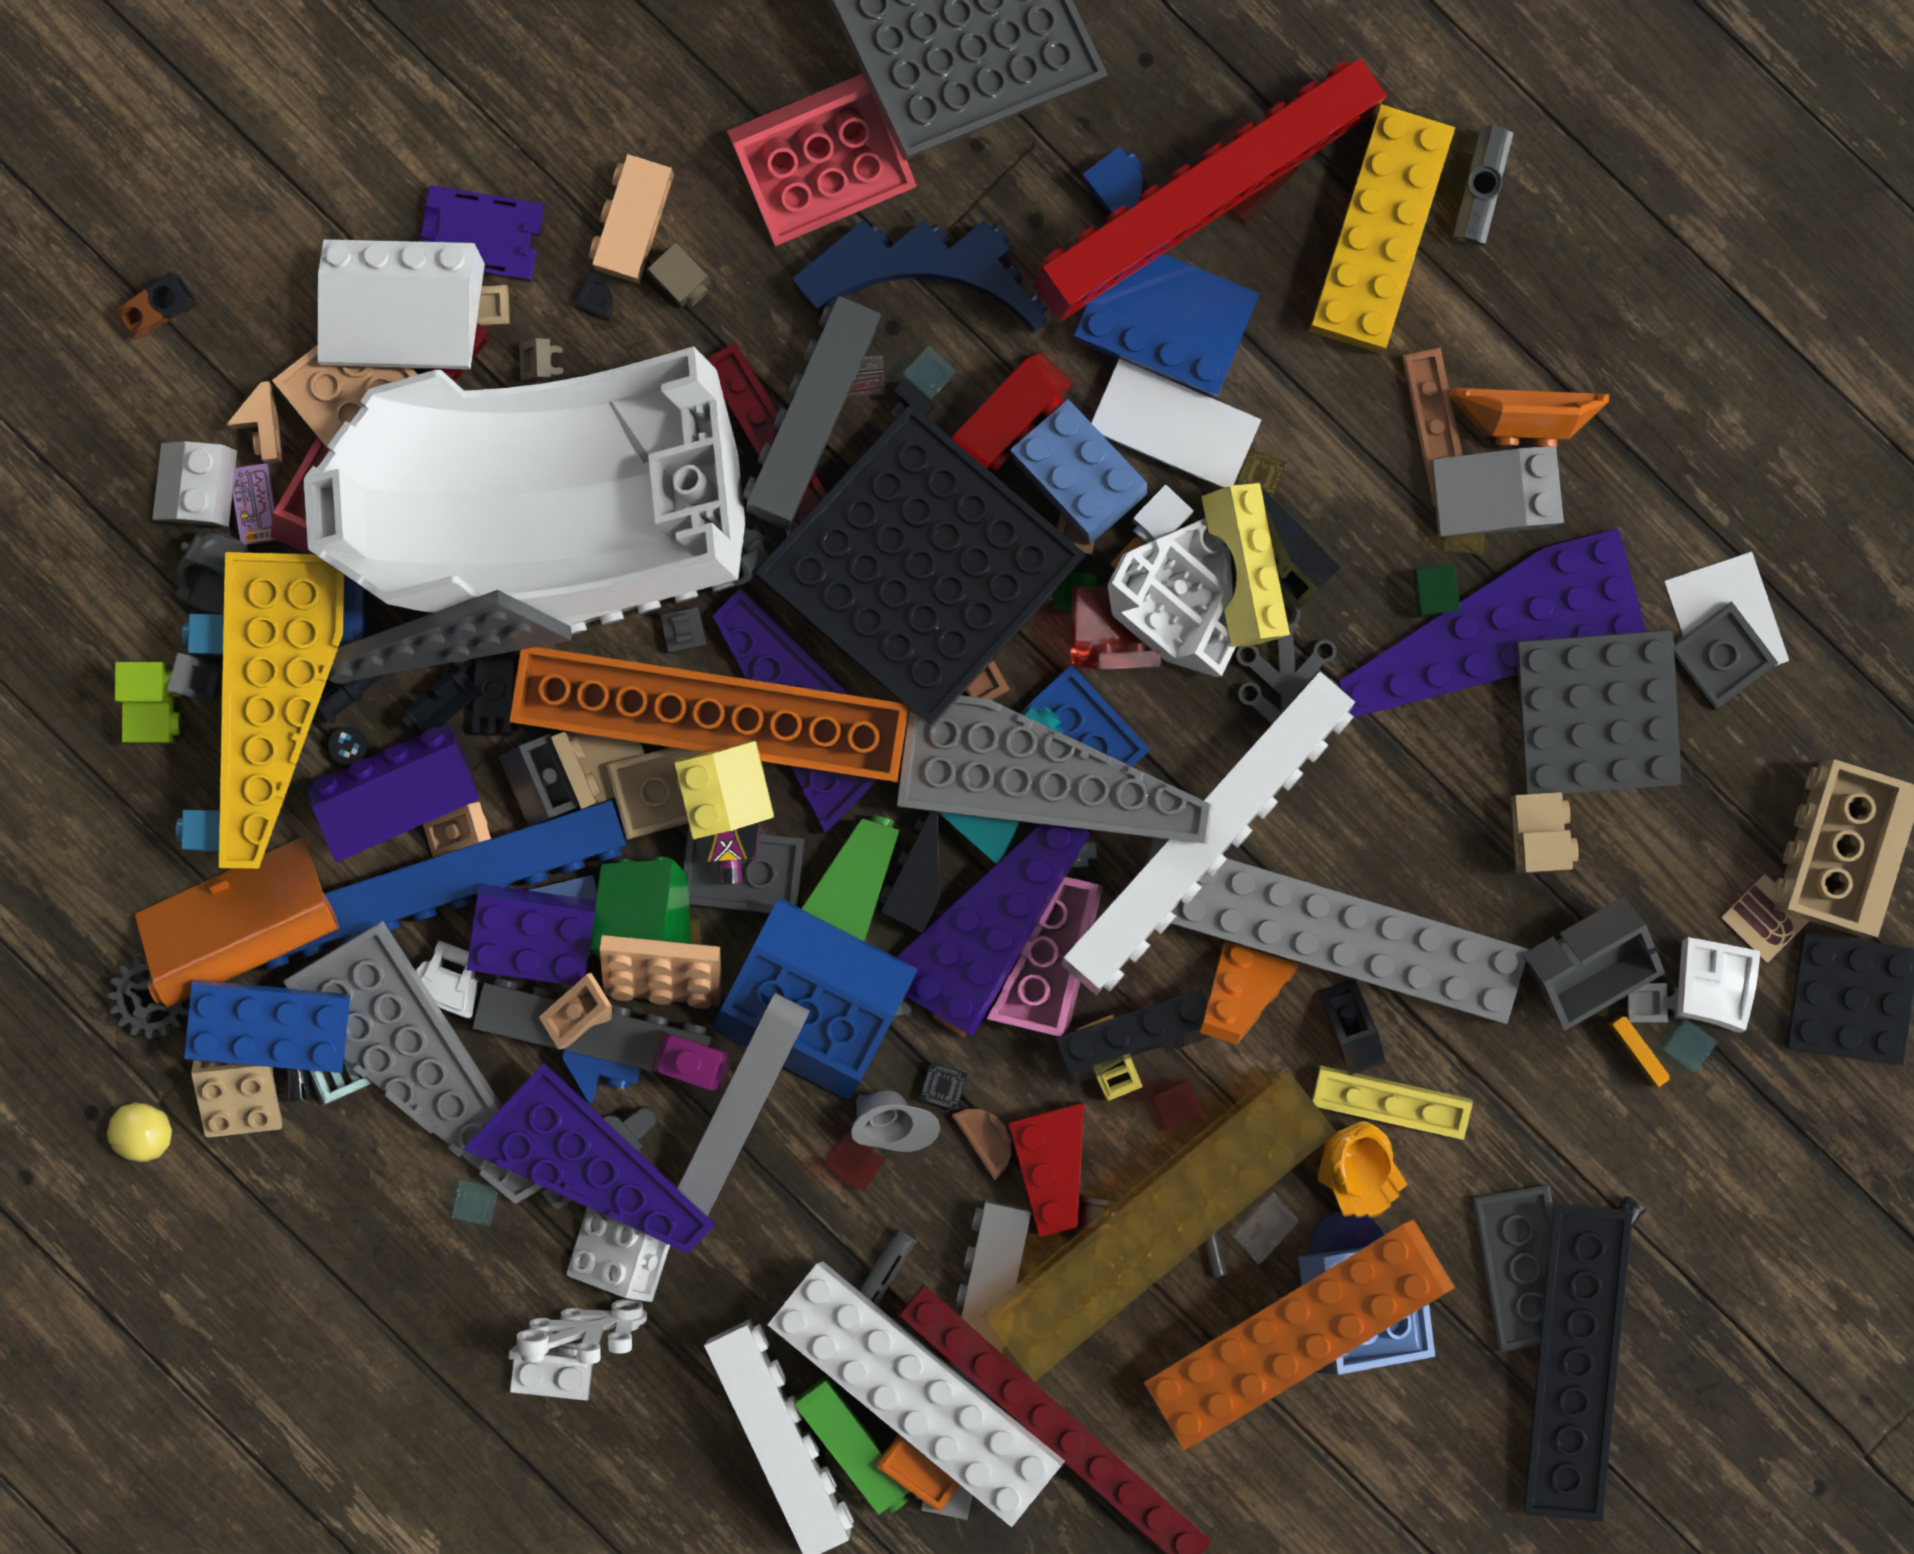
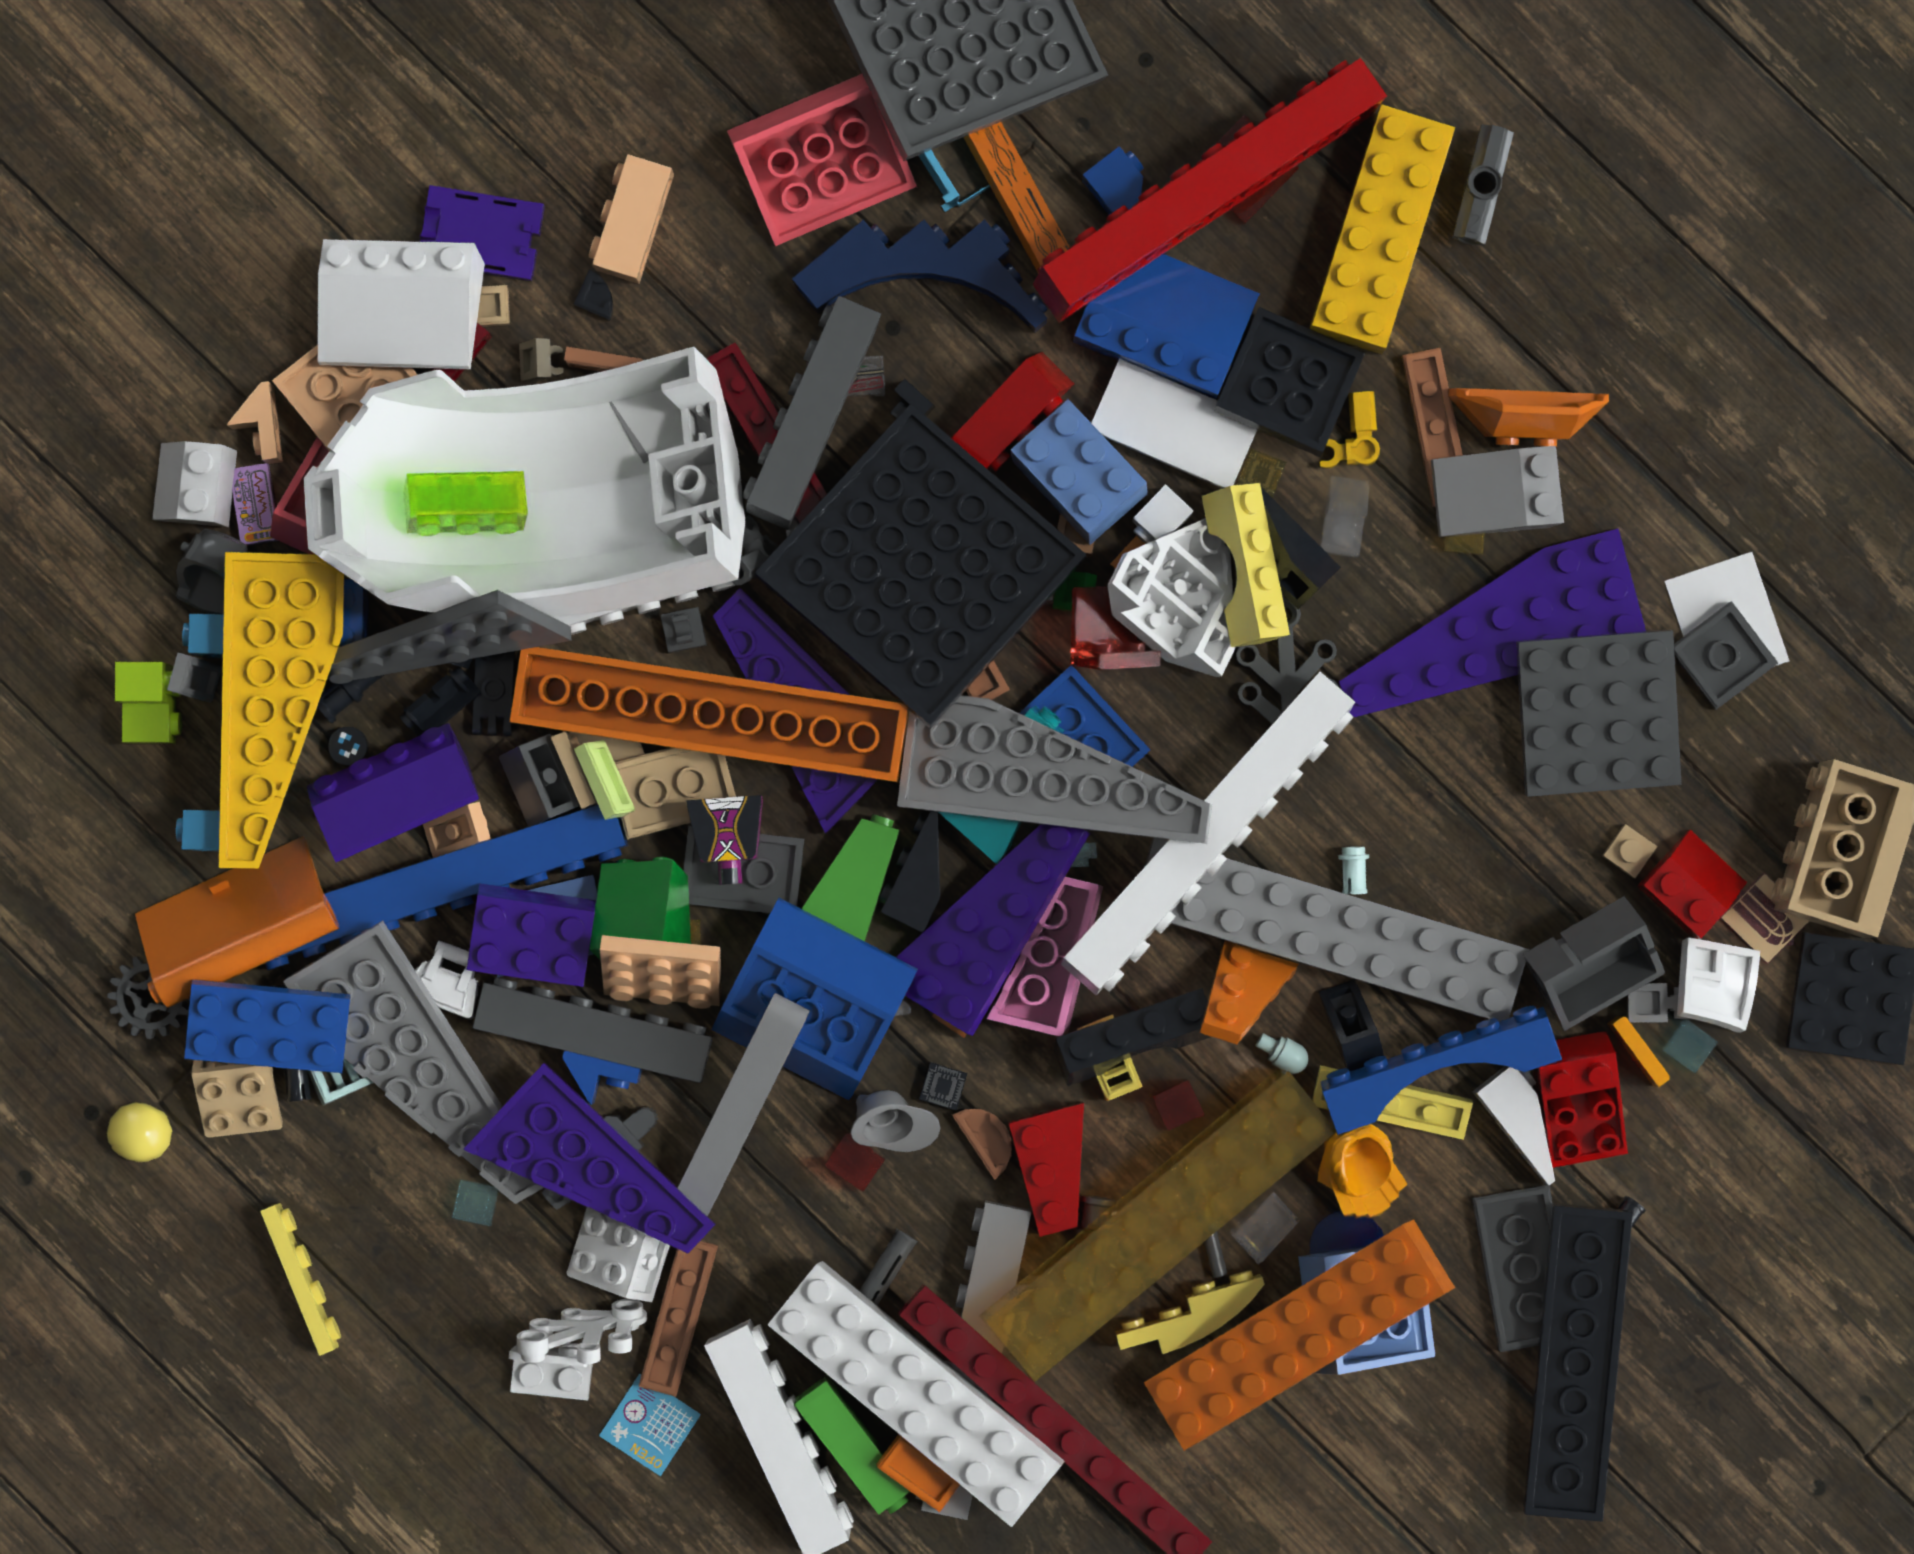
(156, 305): leg -> none
(307, 1293): none -> light yellow plate
(465, 502): none -> clear neon green brick
(576, 1012): light nougat slope -> none
(596, 360): none -> nougat tile
(604, 779): none -> yellowish green tile
(649, 1426): none -> medium azure sticker
(678, 1318): none -> nougat tile
(680, 276): dark tan brick -> none
(692, 1061): magenta torso -> none
(724, 789): light yellow slope -> none
(929, 373): clear light blue plate -> none
(946, 187): none -> medium azure piece
(1016, 192): none -> orange tile
(1208, 1310): none -> light yellow slope
(1284, 1053): none -> light aqua cylinder
(1289, 382): none -> black plate
(1345, 516): none -> clear slope
(1354, 869): none -> light aqua pin
(1364, 448): none -> yellow bar
(1436, 590): dark green panel -> none
(1516, 1042): none -> blue arch
(1517, 1111): none -> white slope
(1540, 833): tan brick -> none
(1582, 1101): none -> red slope
(1629, 851): none -> tan plate
(1693, 885): none -> red slope

